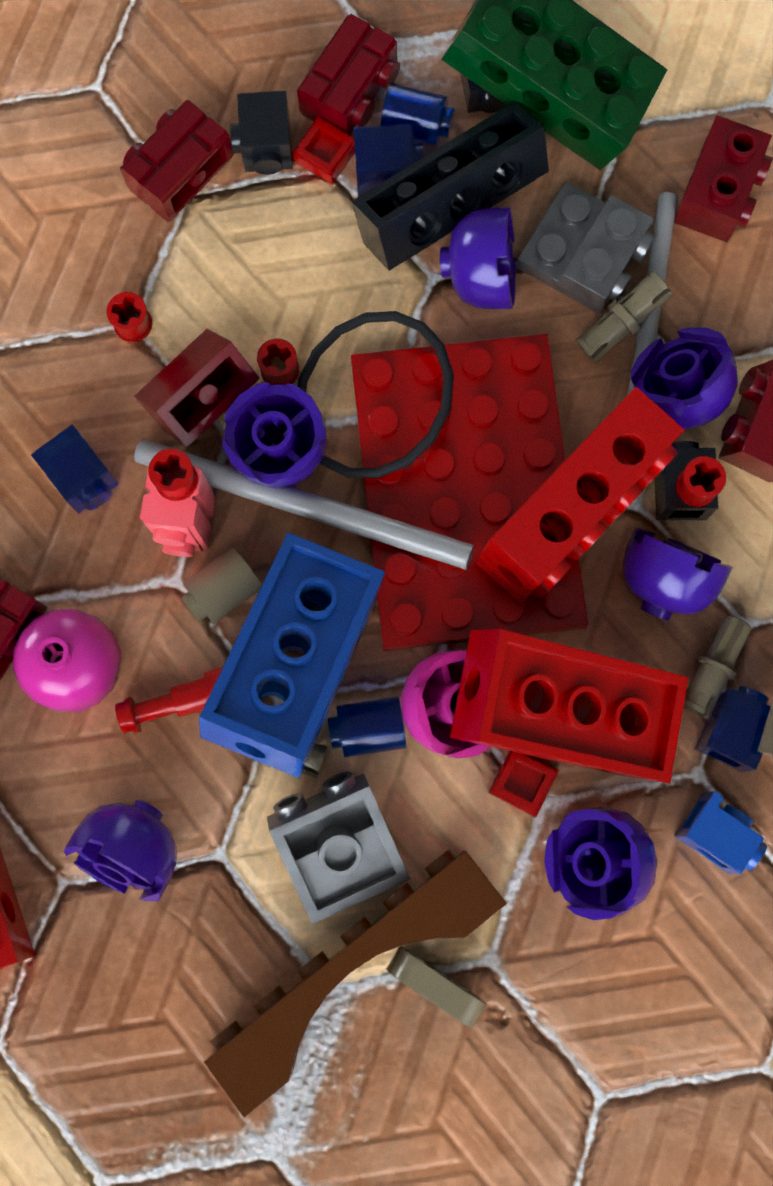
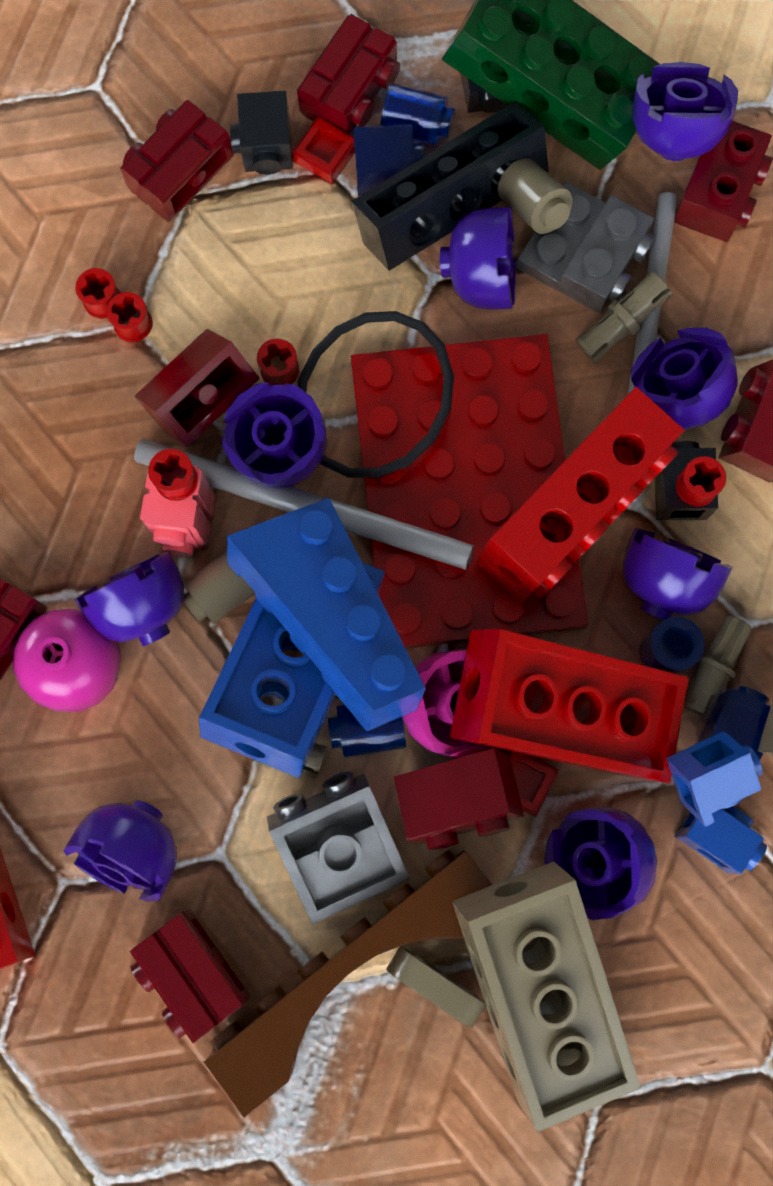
(75, 470): clear blue brick -> none
(87, 283): none -> red axle
(136, 601): none -> dark purple cylinder
(183, 700): red piece -> none
(188, 976): none -> dark red brick
(327, 603): none -> blue wedge
(459, 798): none -> dark red brick
(535, 196): none -> dark tan brick
(548, 996): none -> dark tan brick
(672, 645): none -> clear blue brick
(683, 110): none -> dark purple cylinder
(714, 775): none -> blue brick

